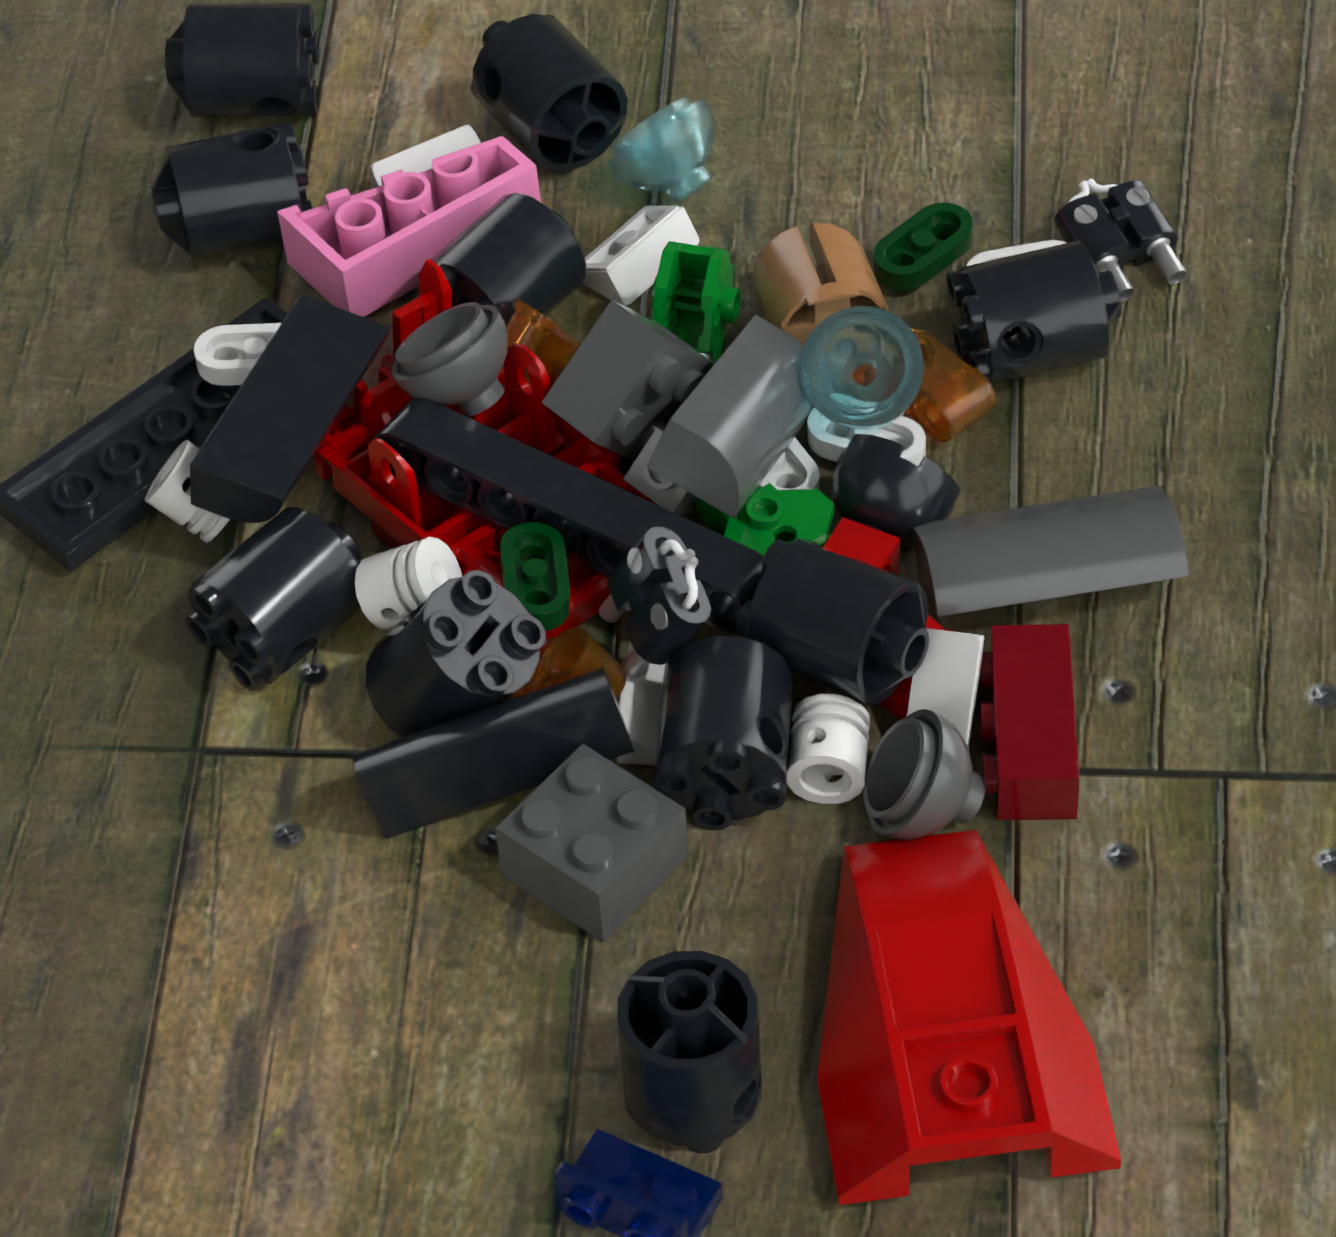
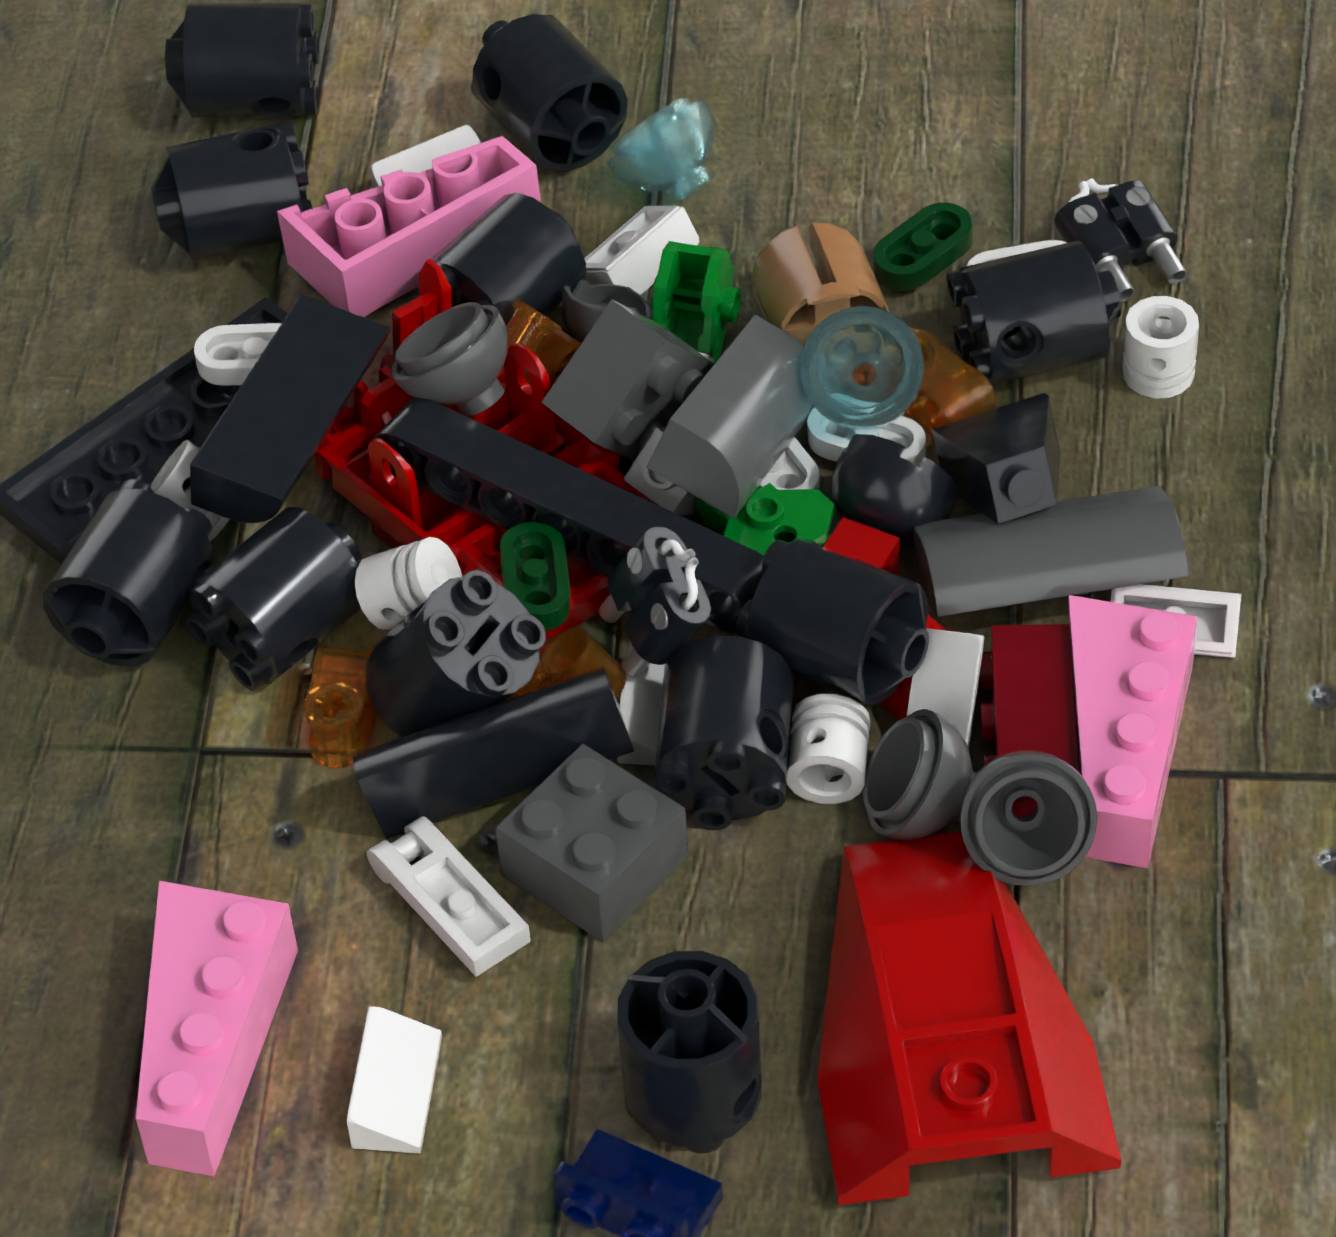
(128, 575): none -> black cylinder
(208, 1013): none -> bright pink wedge
(339, 706): none -> clear orange piece
(393, 1083): none -> white slope
(450, 896): none -> white plate
(589, 301): none -> dark grey hair
(1004, 458): none -> black slope
(1033, 846): none -> dark grey piece
(1128, 710): none -> bright pink wedge
(1158, 351): none -> white piece
(1215, 613): none -> white slope

